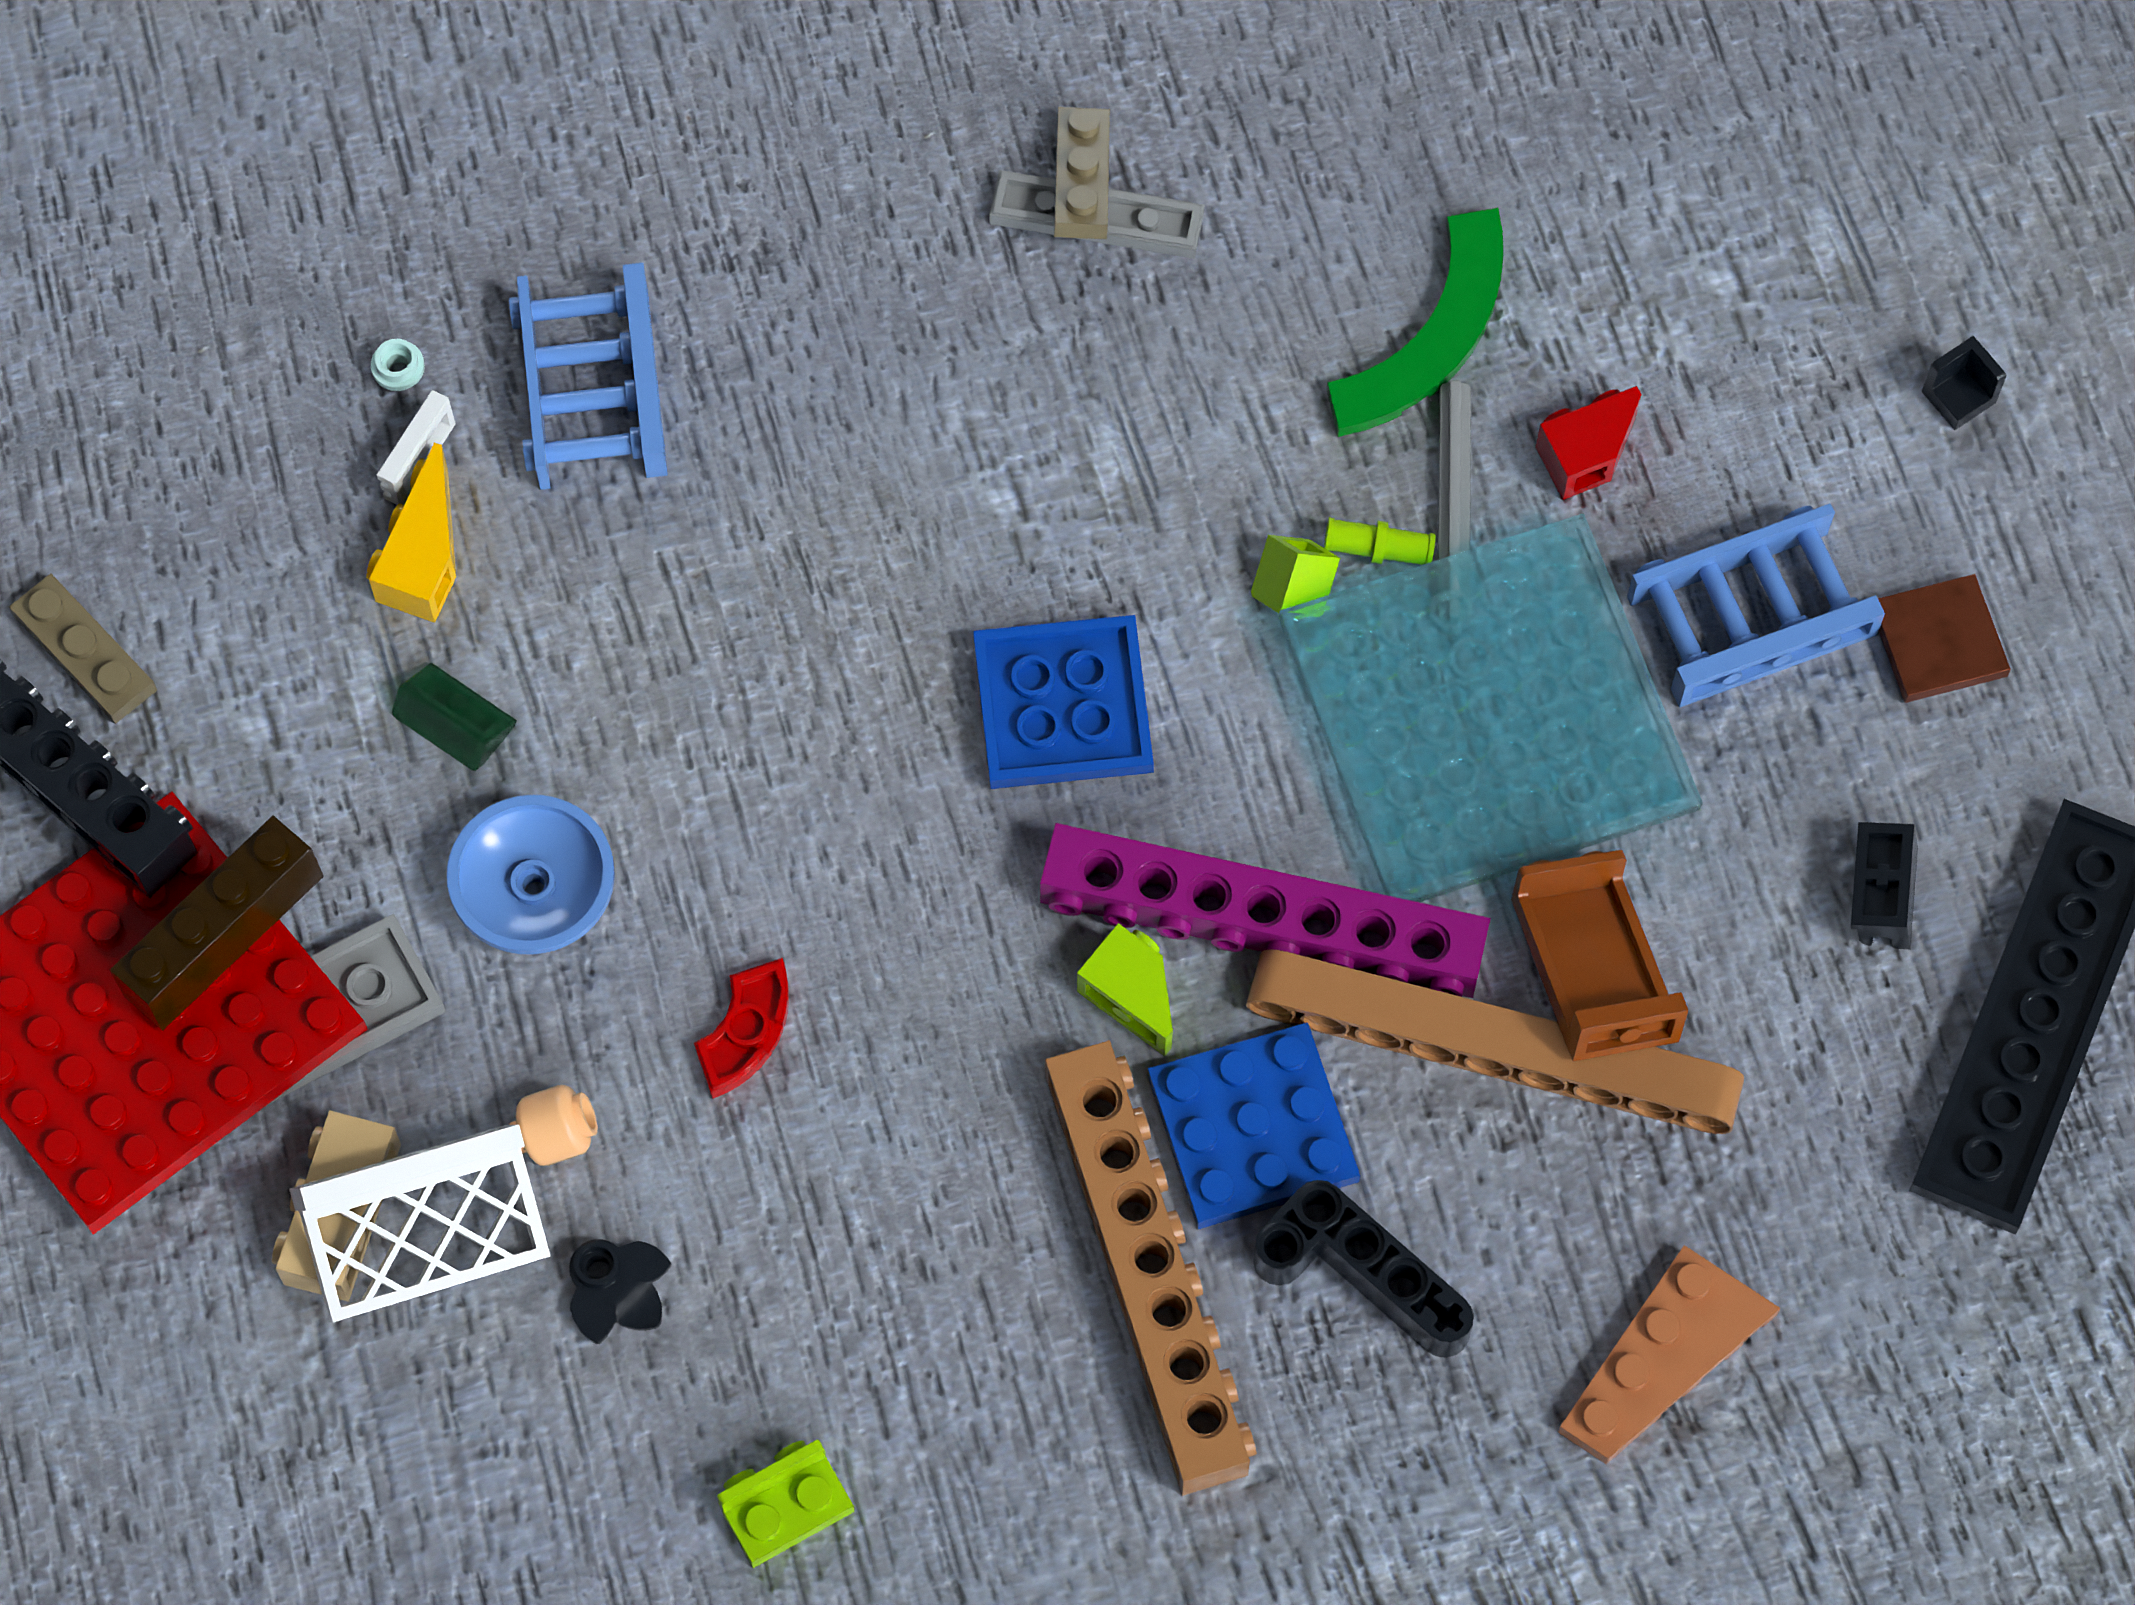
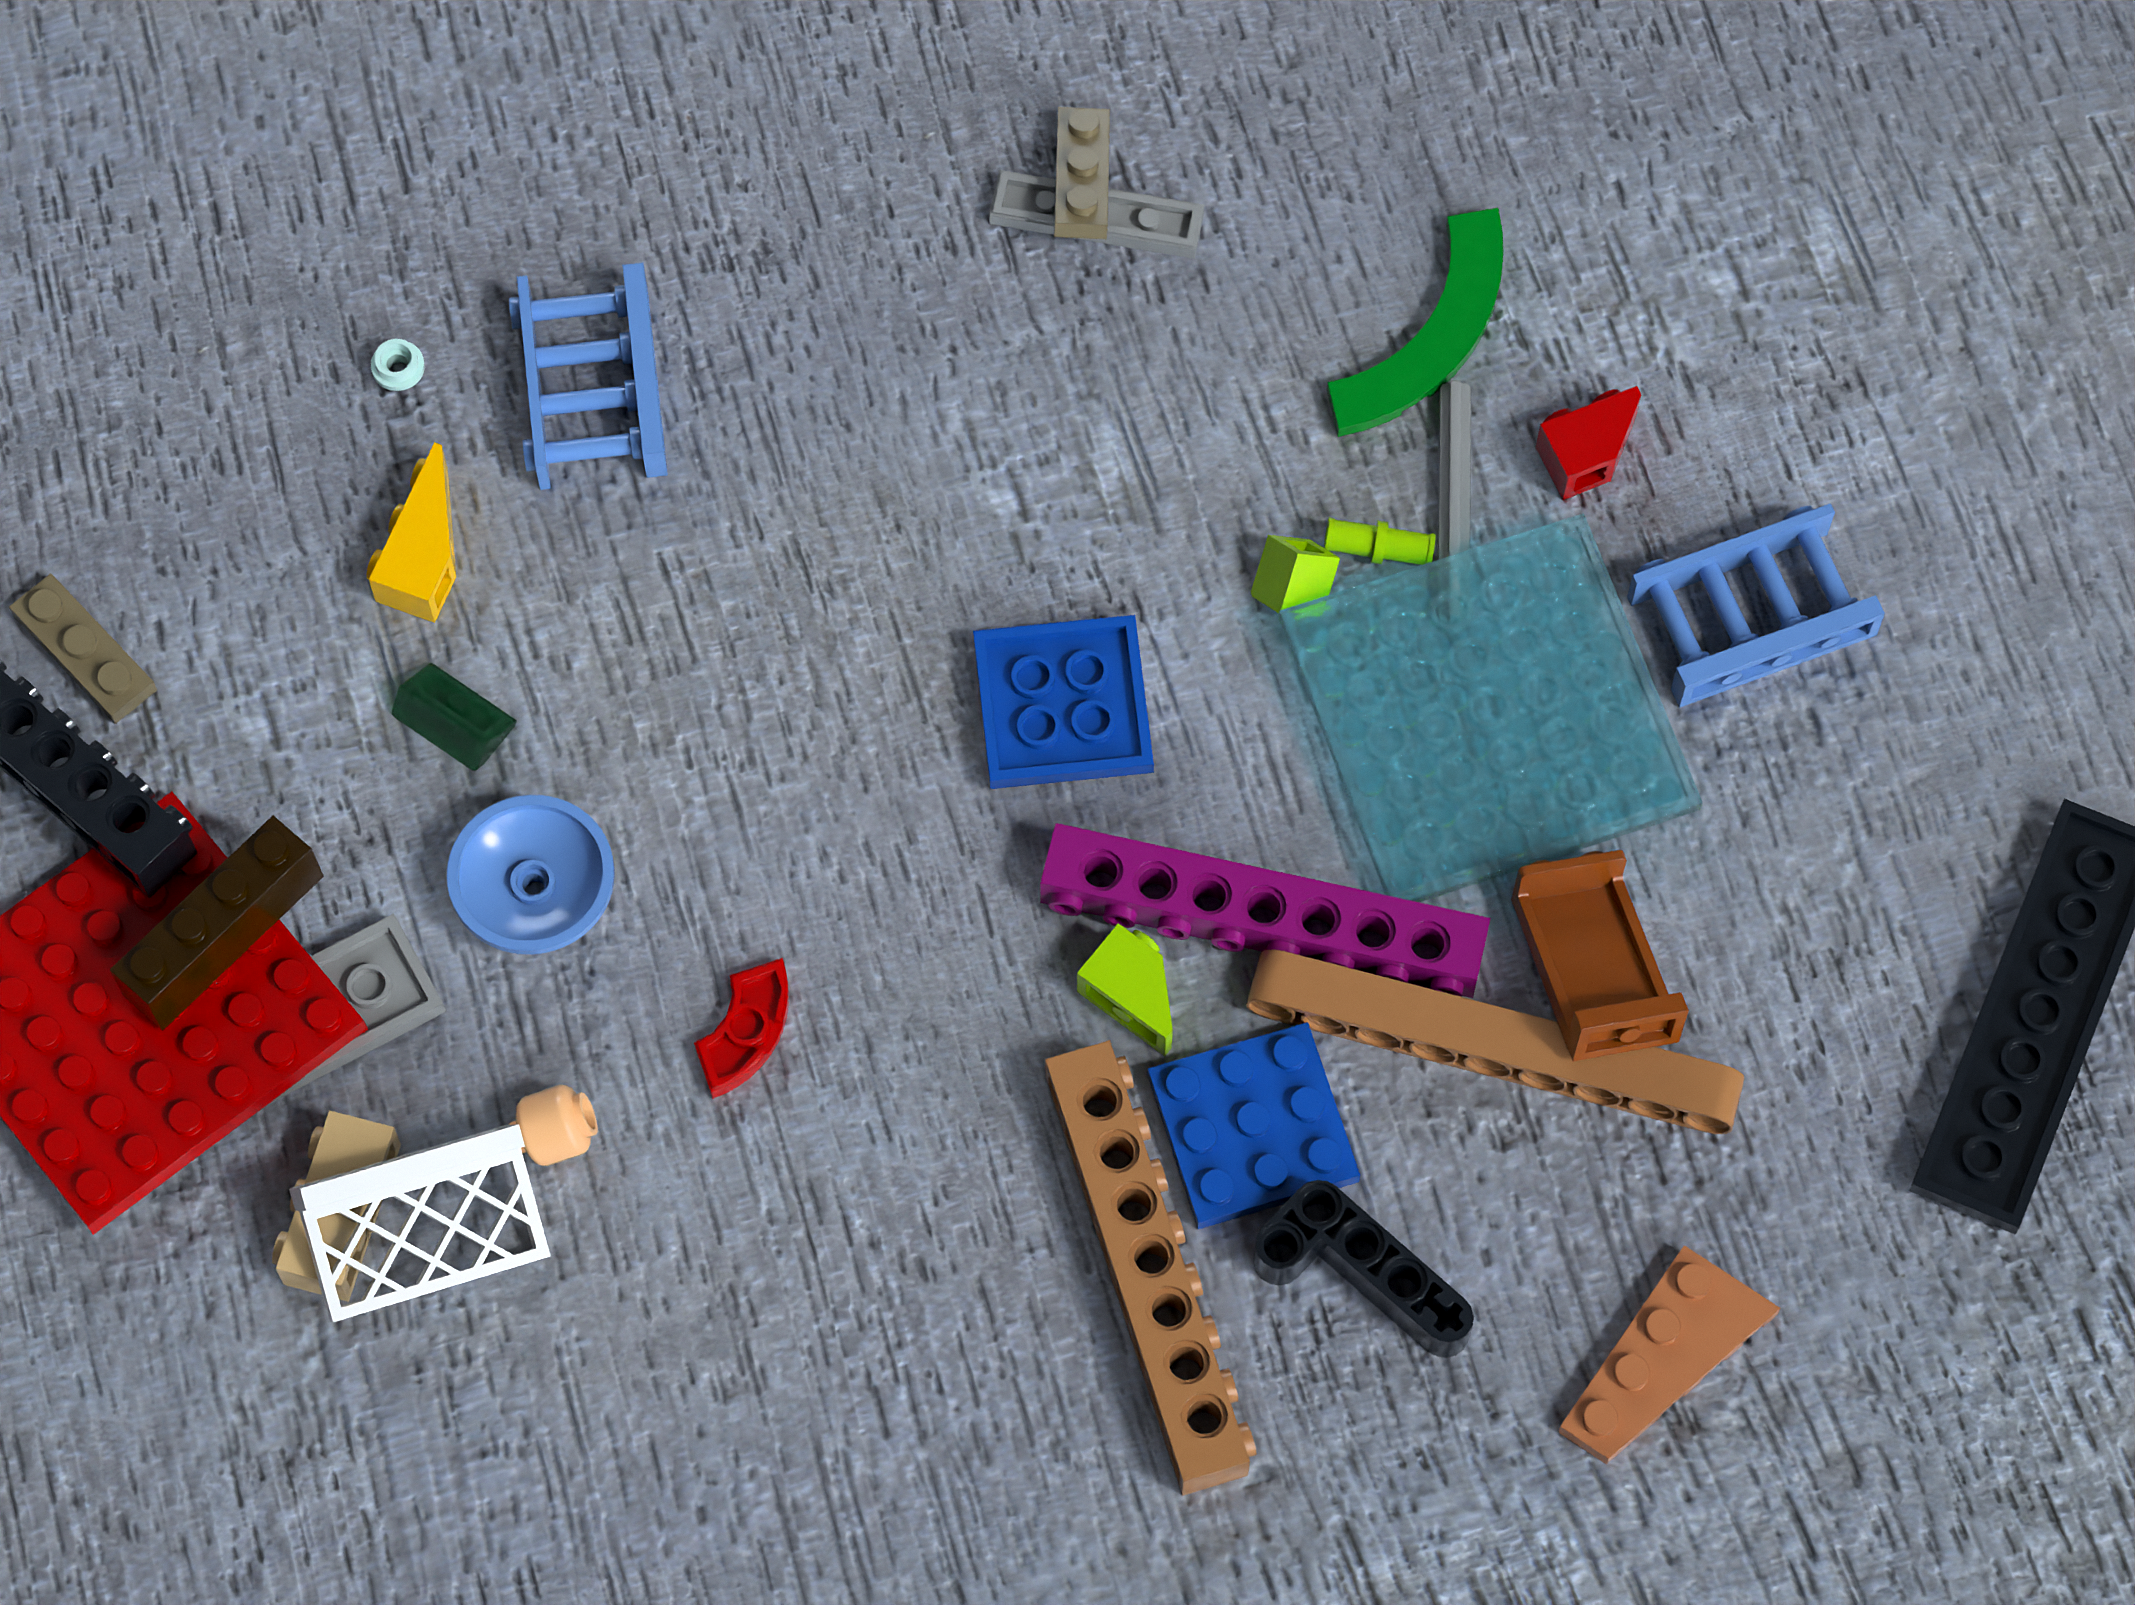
(428, 426): white tile -> none
(622, 1293): black plate -> none
(783, 1501): lime bracket -> none
(1884, 882): black hinge -> none
(1941, 639): copper tile -> none
(1964, 382): black panel -> none

